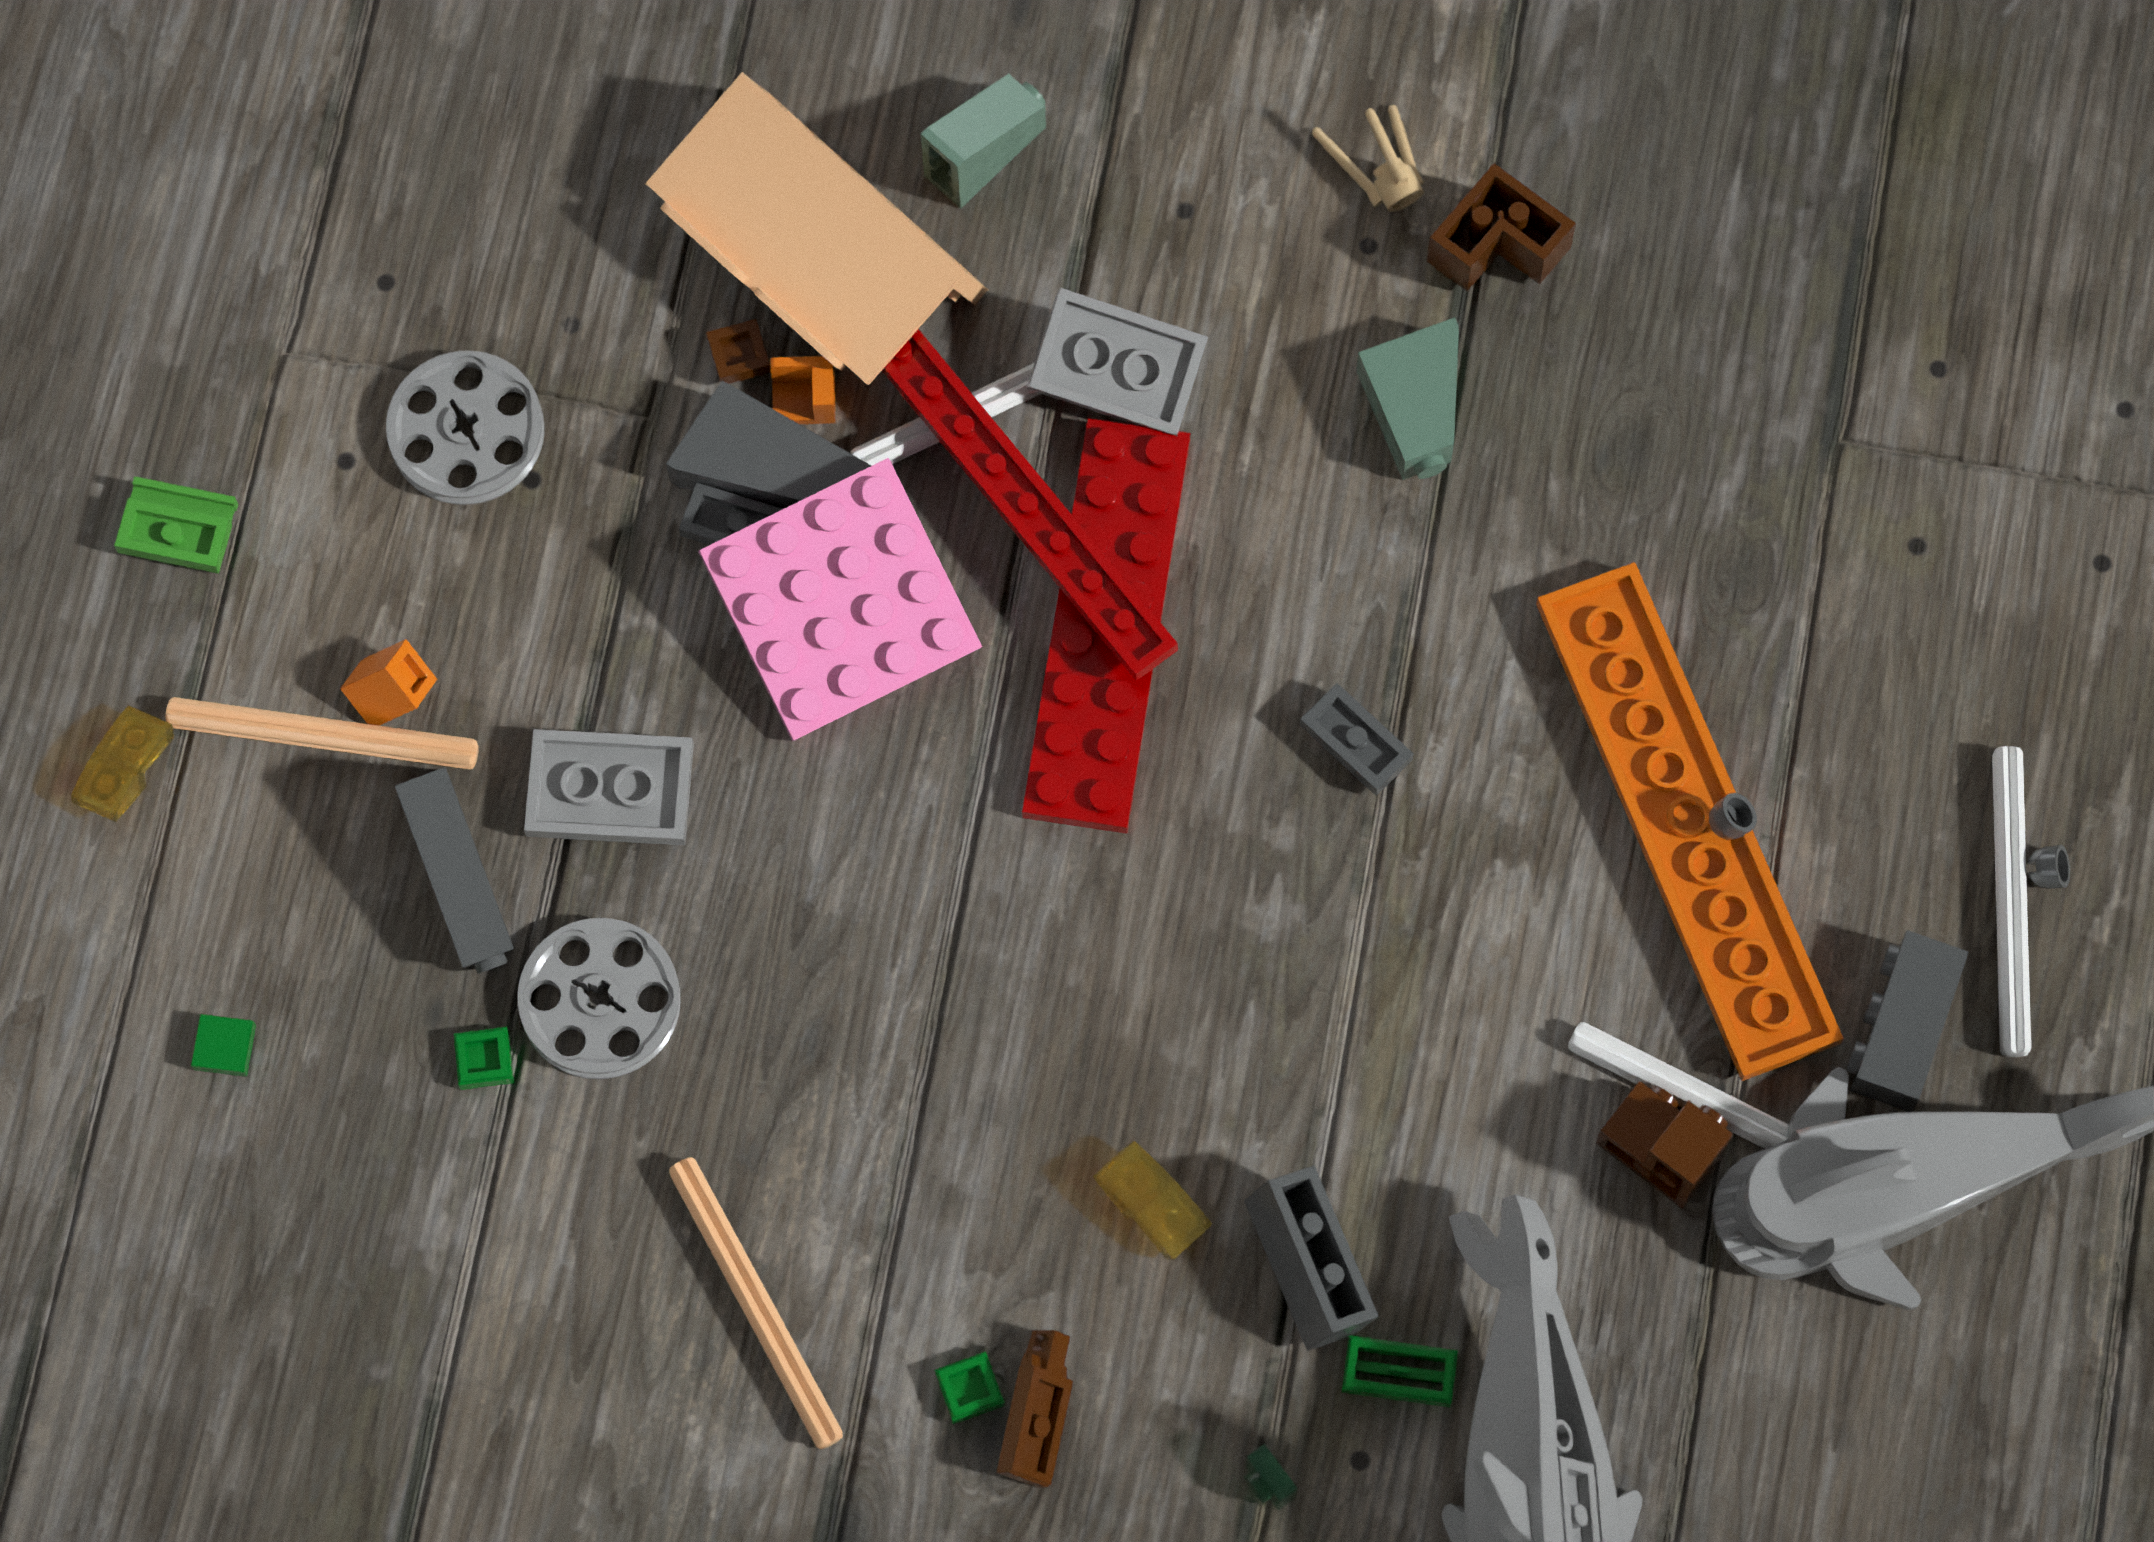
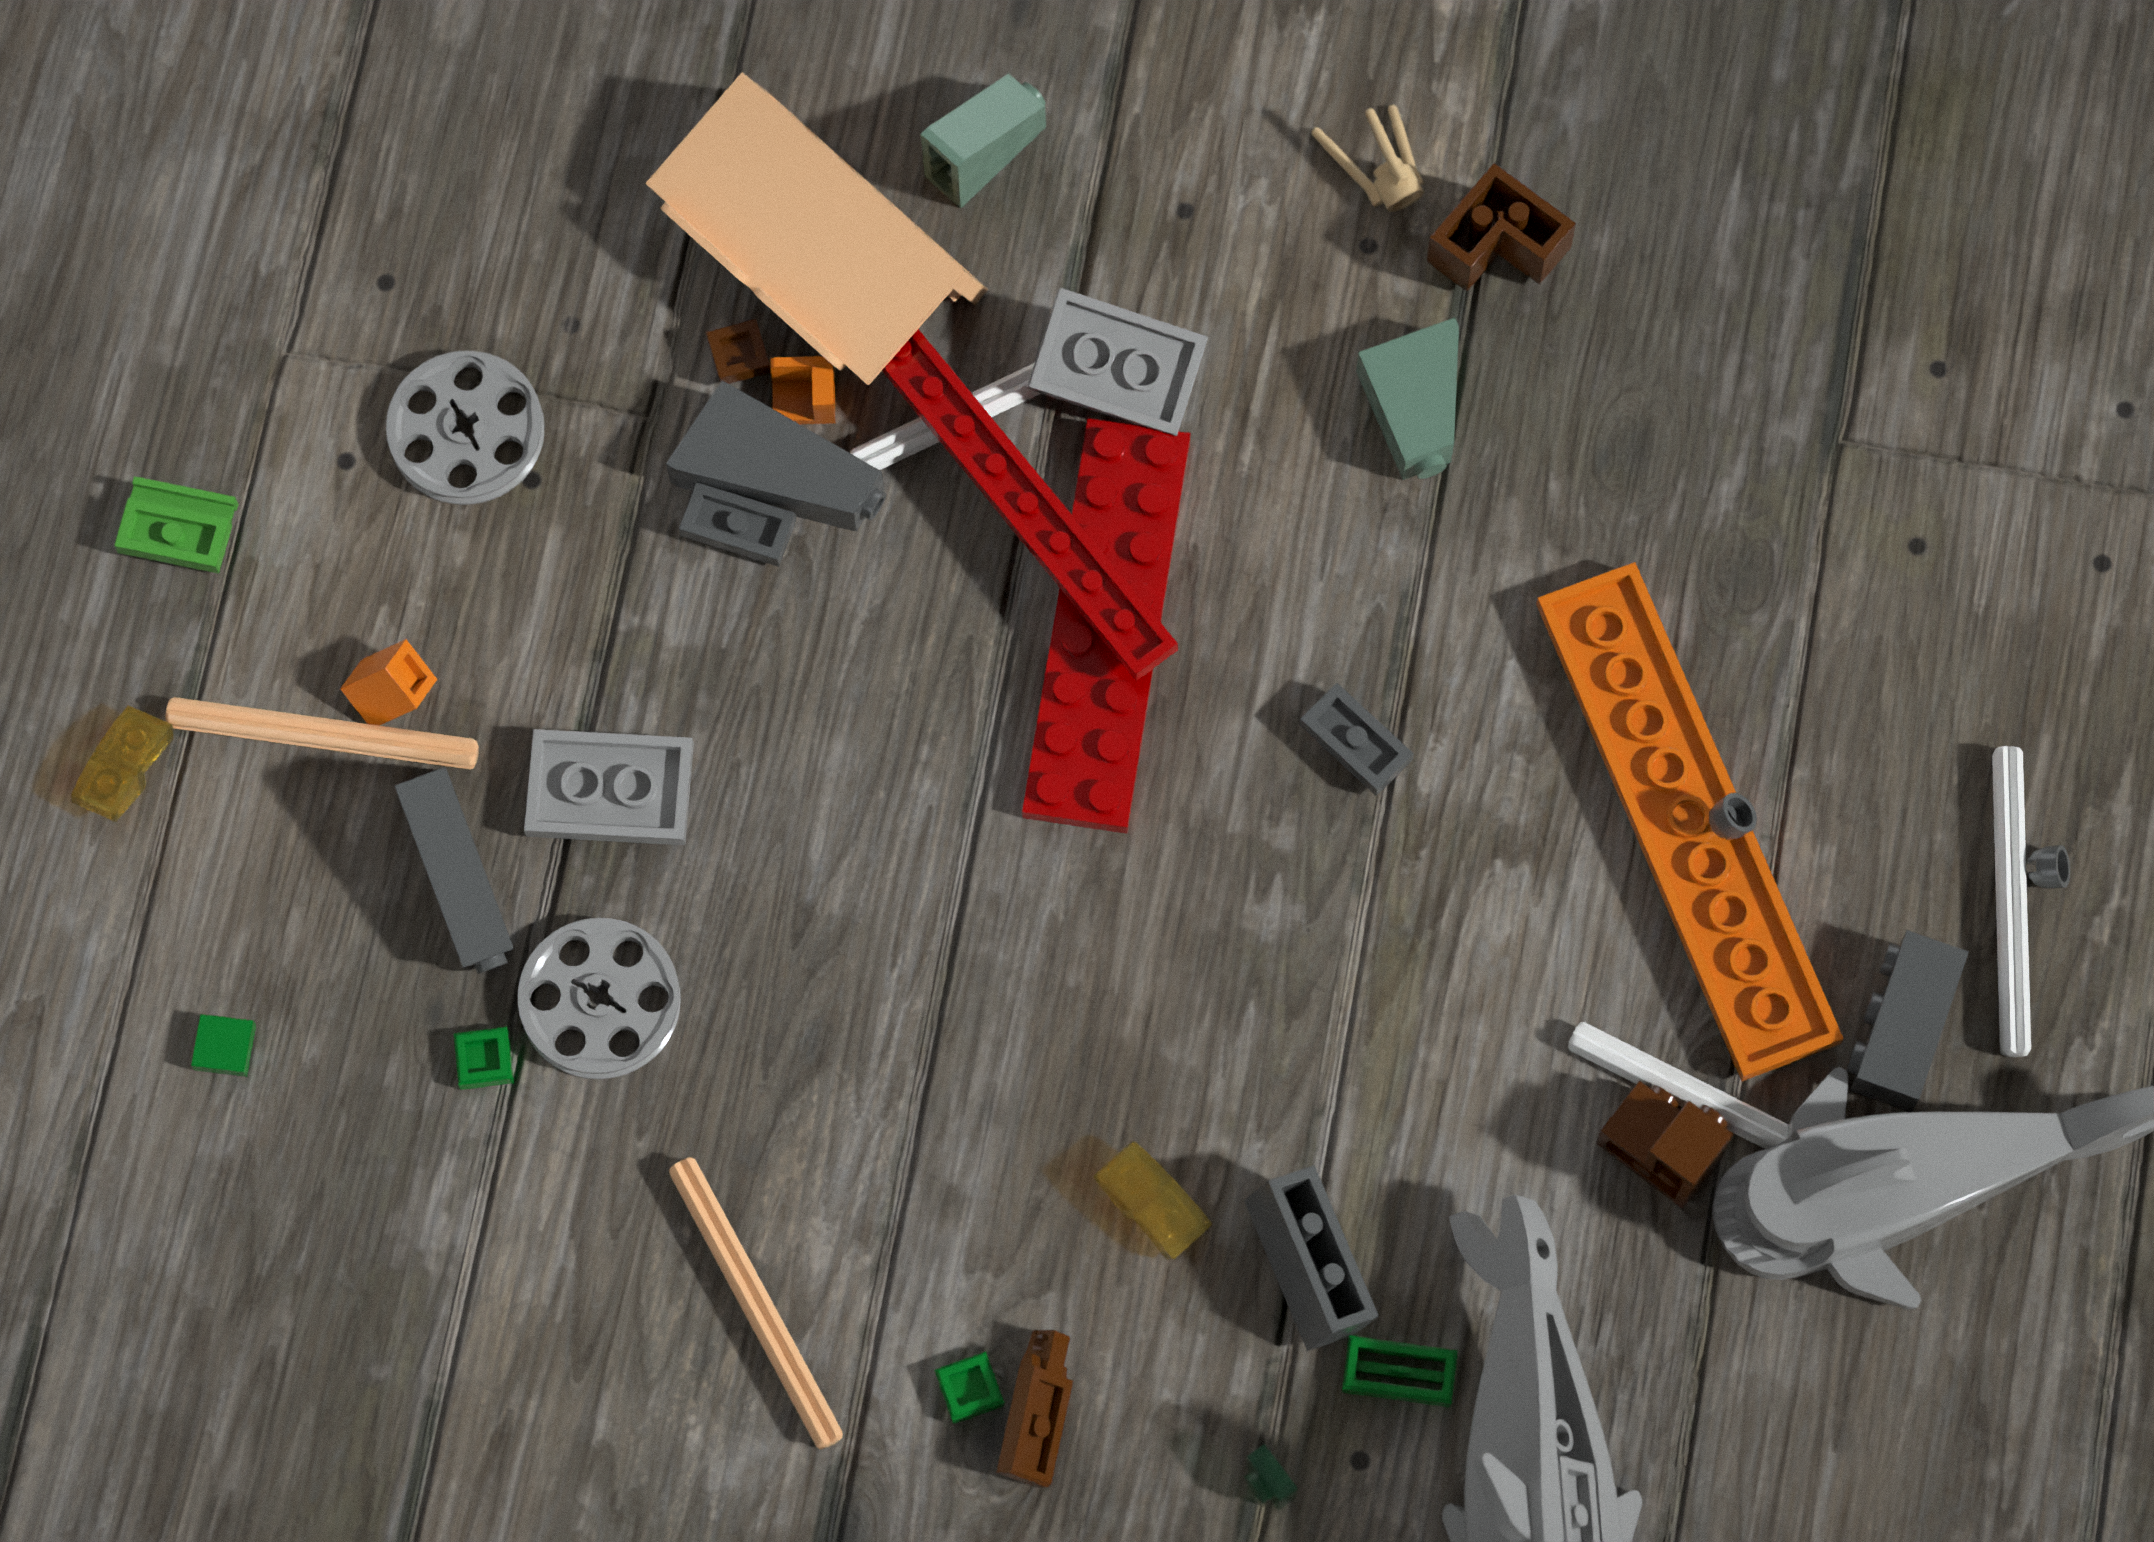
(840, 599): bright pink plate -> none

